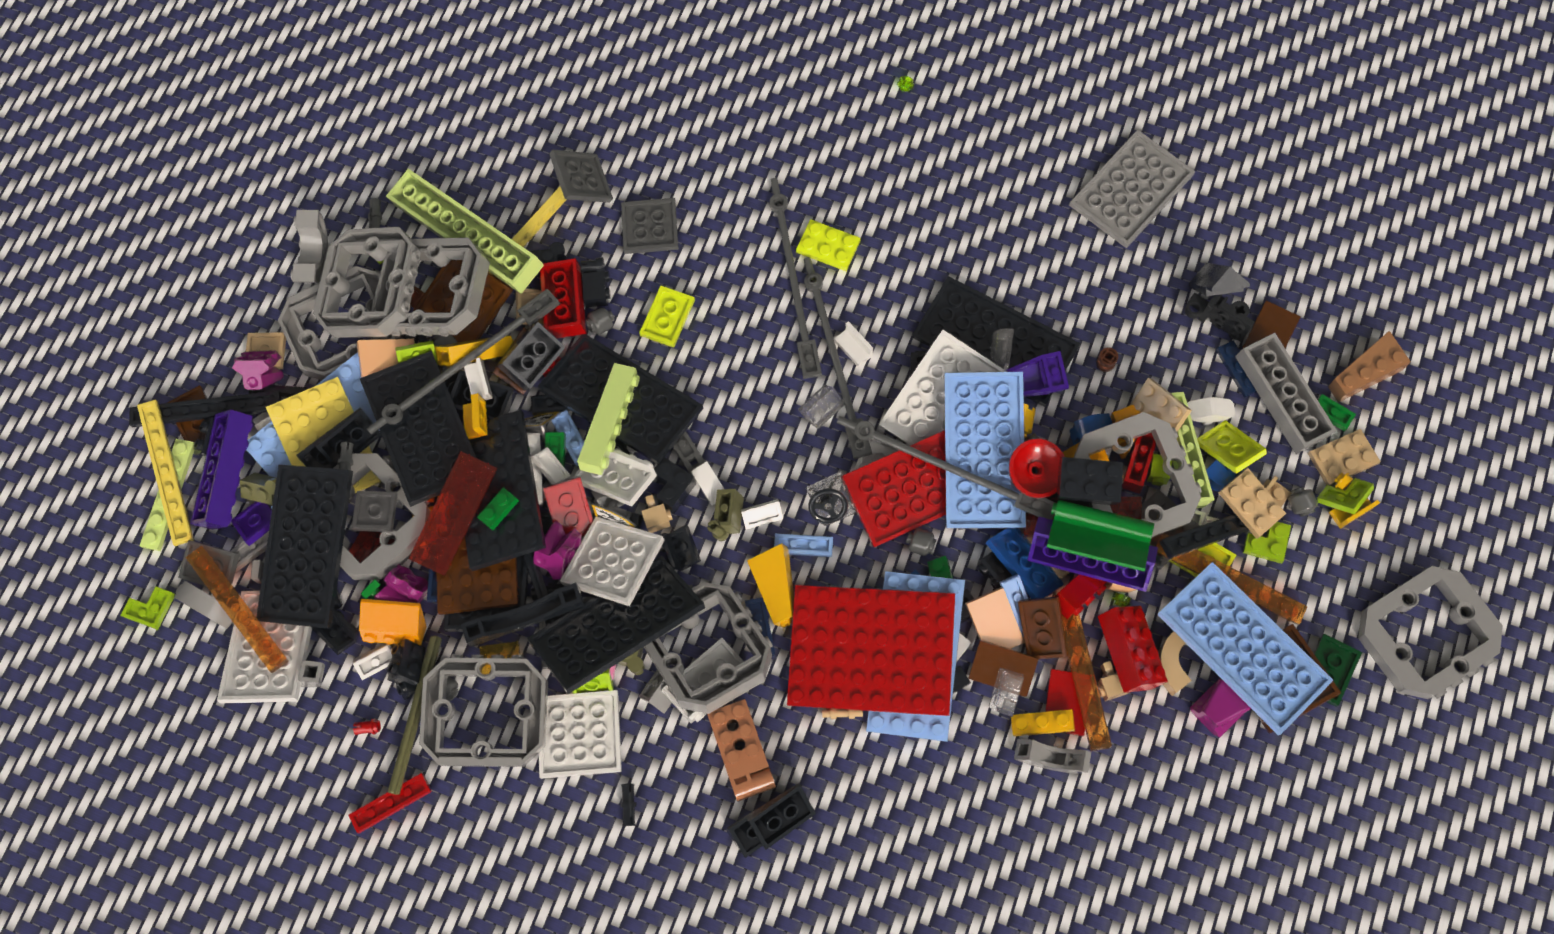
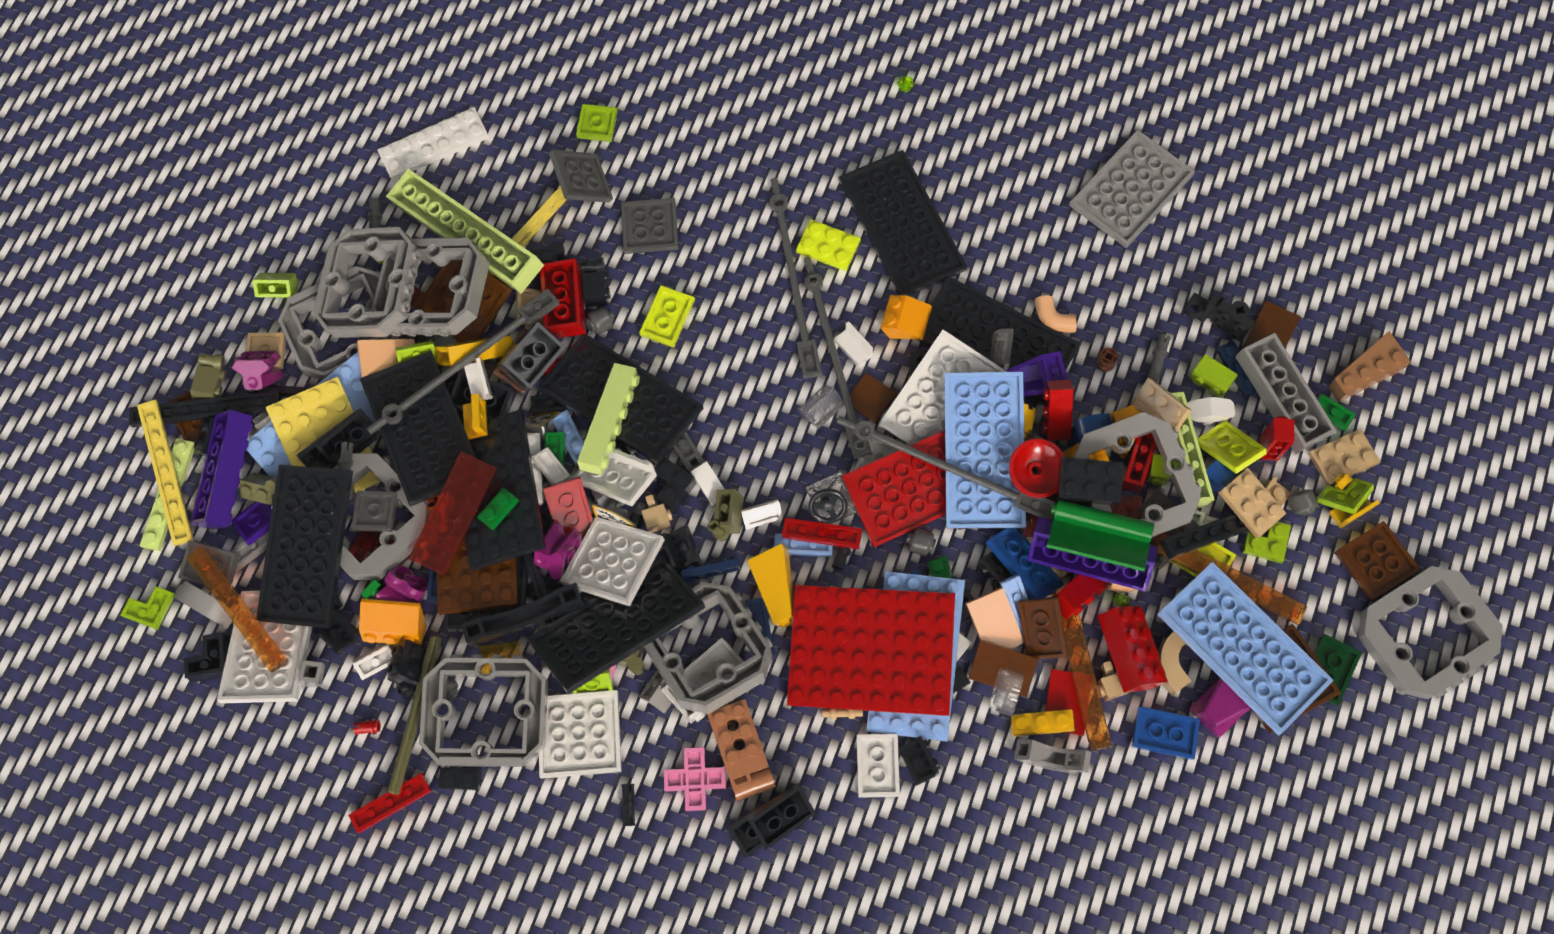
(208, 377): none -> olive hinge
(213, 660): none -> black brick
(257, 571): light grey tile -> none
(275, 284): none -> lime brick
(313, 246): light grey brick -> none
(433, 143): none -> white plate
(460, 779): none -> black plate
(597, 123): none -> lime plate
(695, 779): none -> bright pink plate
(710, 569): none -> dark blue plate
(822, 533): none -> red plate
(840, 558): none -> black pin
(871, 398): none -> reddish brown tile
(878, 765): none -> white plate
(902, 223): none -> black plate
(905, 318): none -> light orange slope
(919, 761): none -> black bracket
(1050, 317): none -> light nougat cylinder
(1058, 410): none -> red brick
(1159, 355): none -> dark grey pin
(1166, 733): none -> blue plate
(1213, 376): none -> lime brick
(1218, 280): black slope -> none
(1277, 438): none -> red brick
(1377, 561): none -> reddish brown plate

